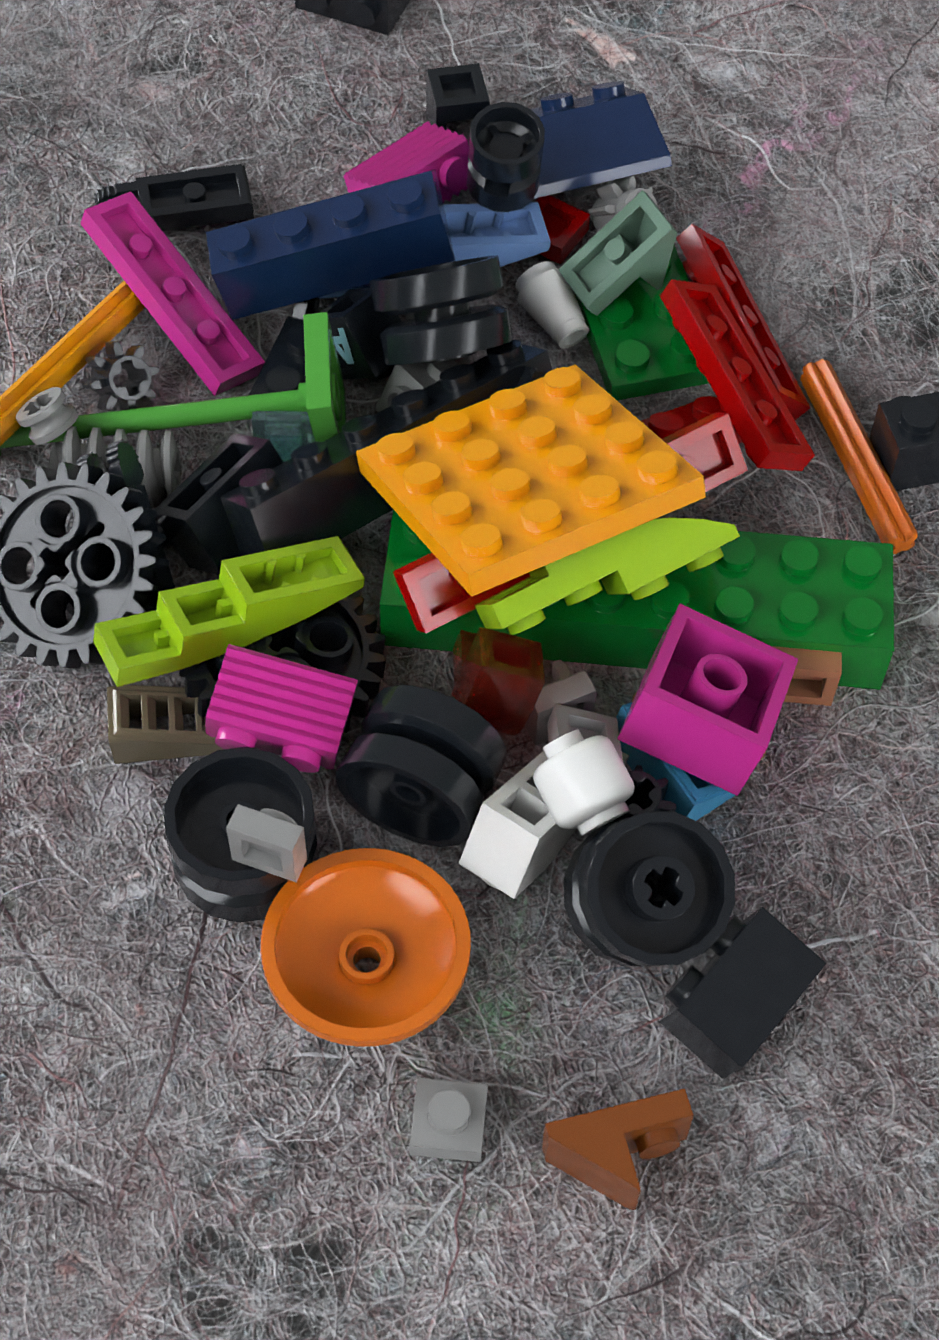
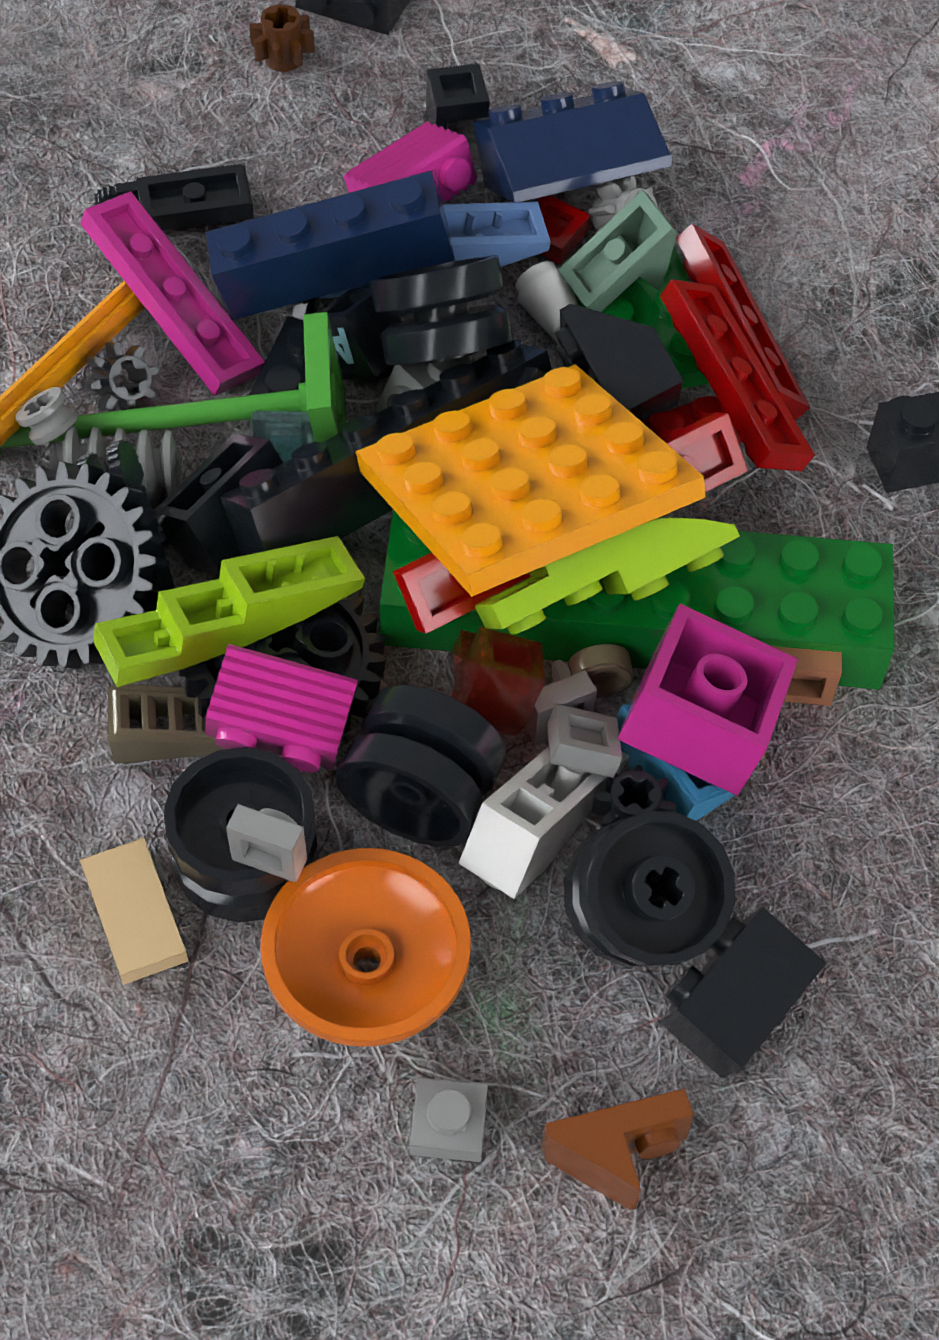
(134, 911): none -> tan tile
(282, 37): none -> reddish brown gear
(505, 156): black wheel -> none
(583, 782): white head -> none
(607, 667): none -> dark tan tile
(621, 358): none -> black slope
(858, 456): orange axle -> none

